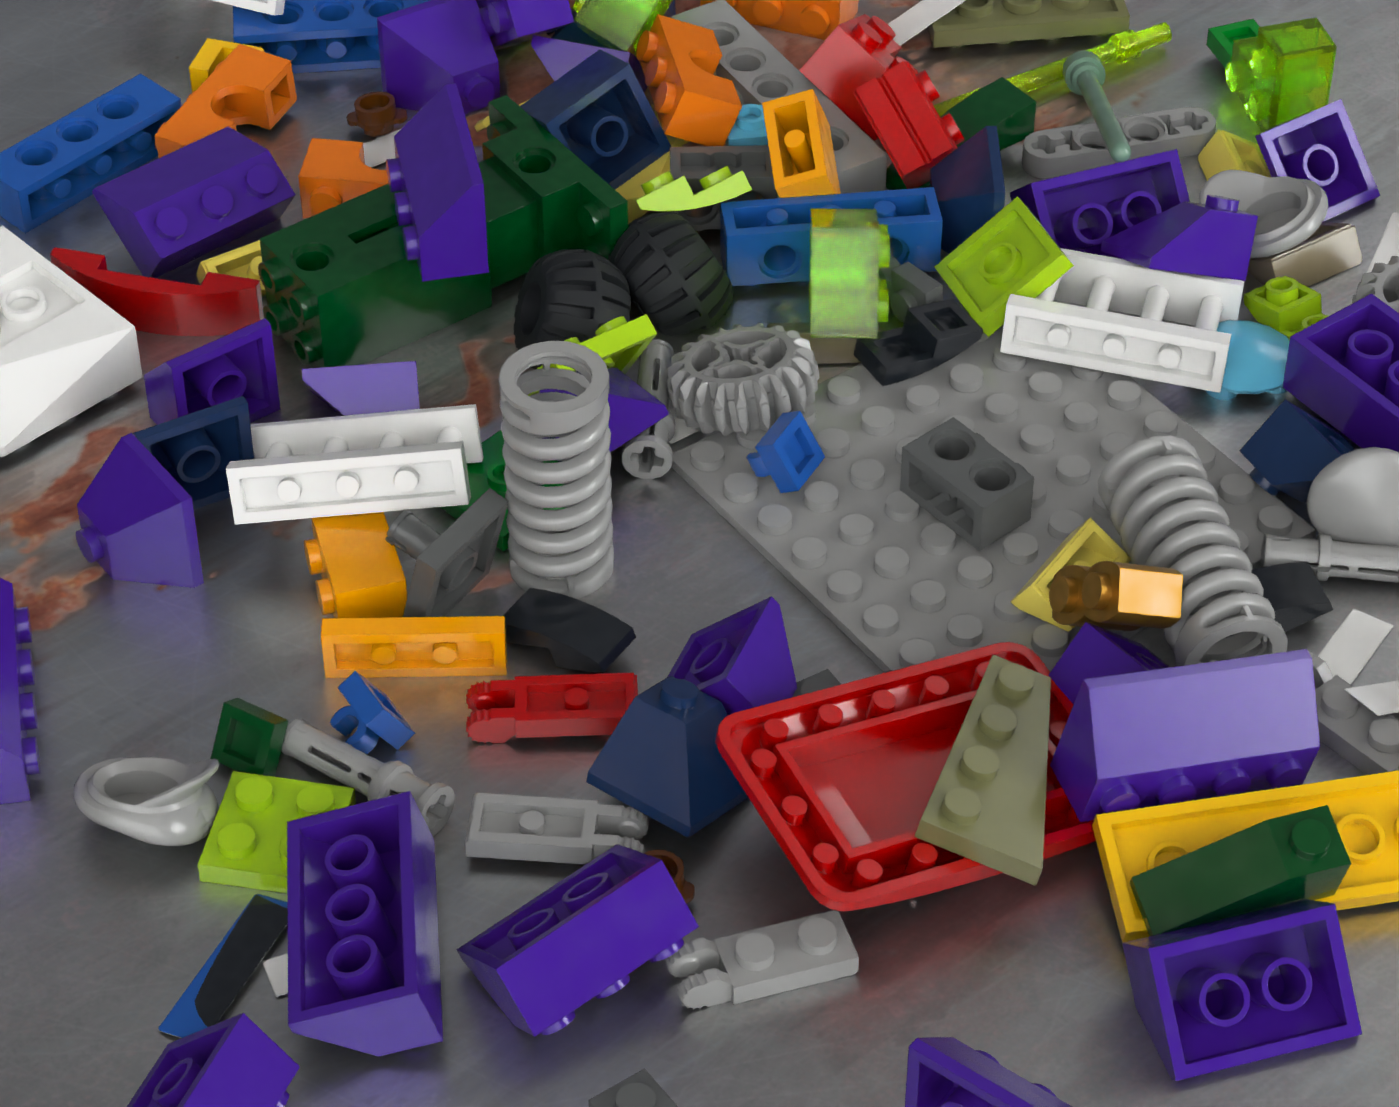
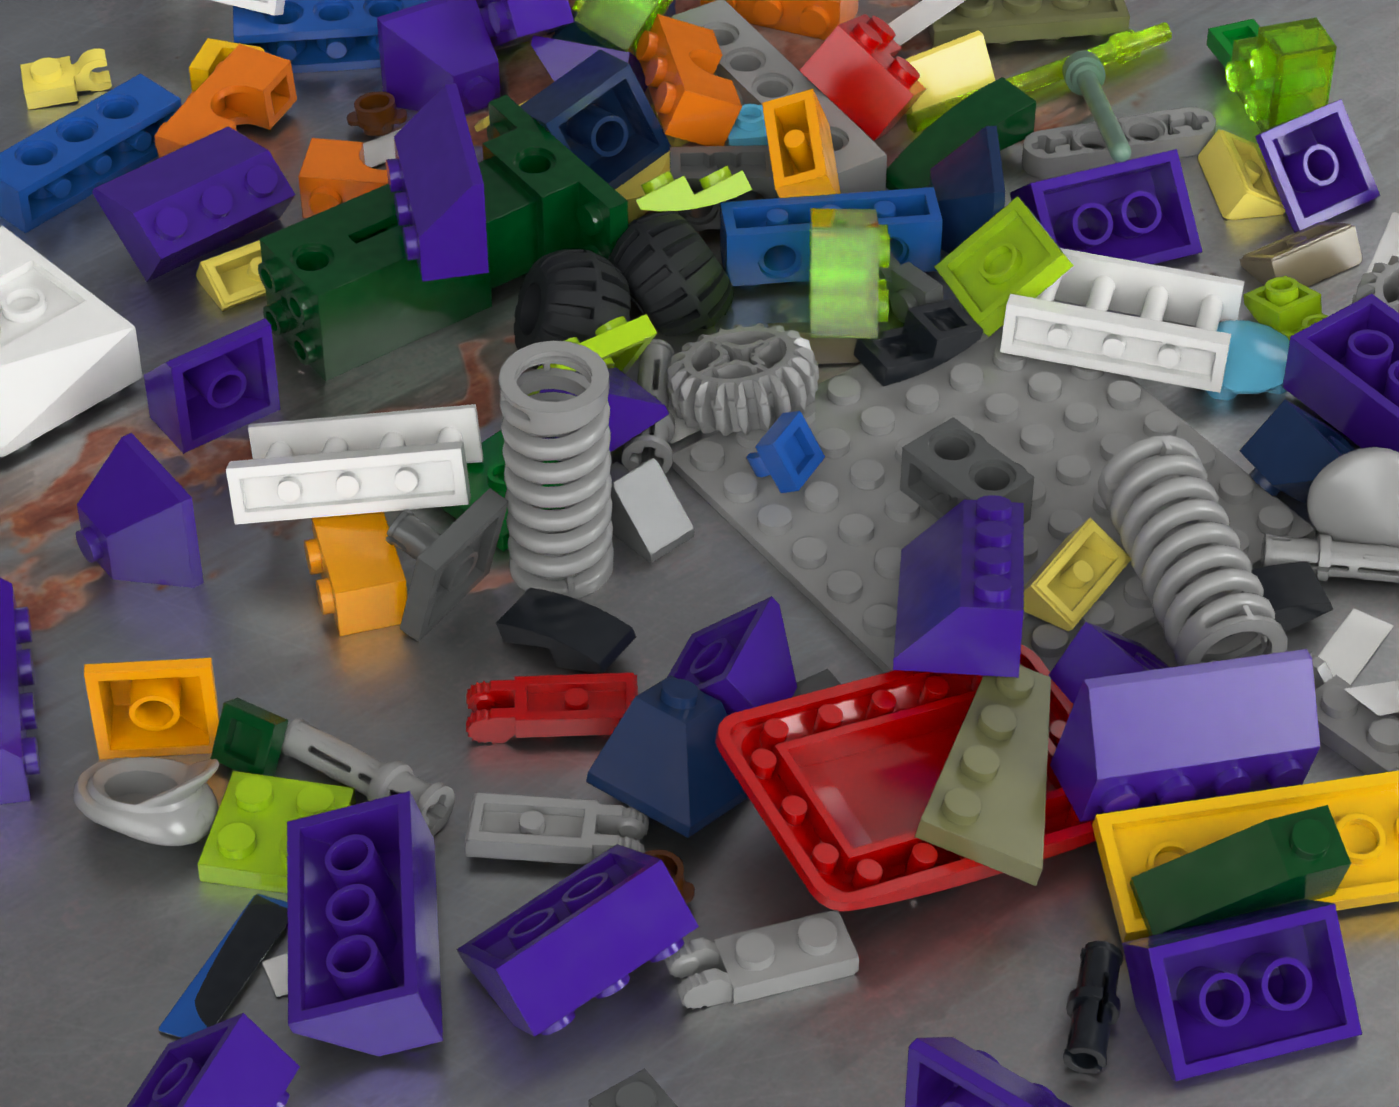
(58, 80): none -> light yellow plate
(153, 707): none -> light orange slope
(166, 306): red slope -> none
(201, 446): dark blue slope -> none
(365, 387): slope -> none
(373, 715): blue tile -> none
(414, 646): light orange plate -> none
(647, 510): none -> slope
(907, 121): red brick -> none
(952, 69): none -> light yellow slope
(964, 592): none -> dark purple slope
(1093, 1007): none -> black pin
(1117, 596): pearl gold brick -> none
(1191, 239): dark purple slope -> none
(1285, 207): light grey piece -> none

